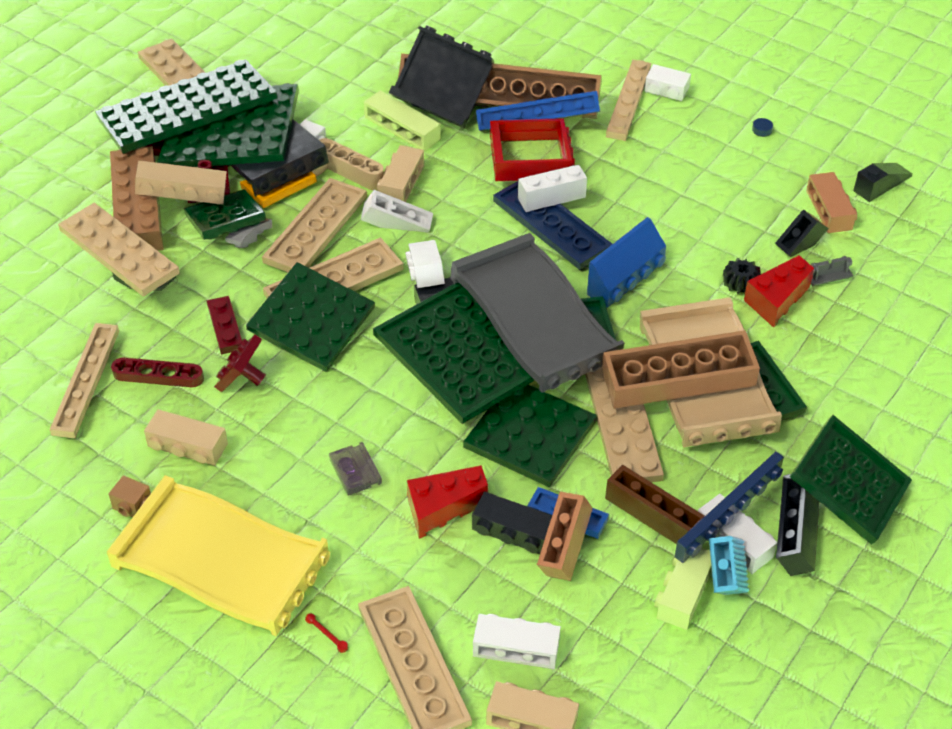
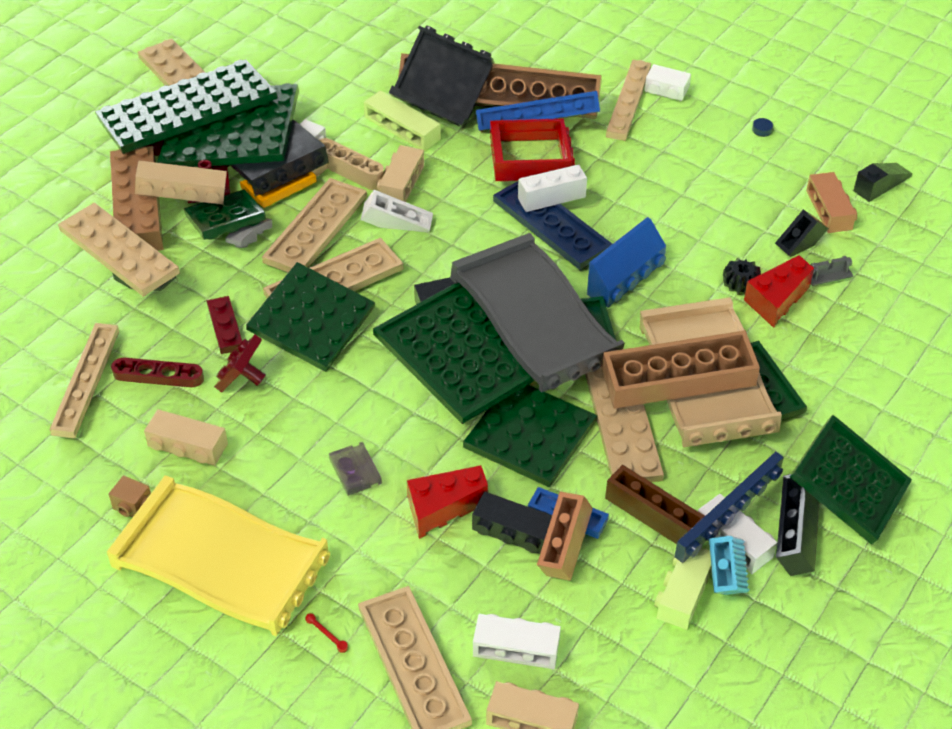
(425, 264): white brick -> none

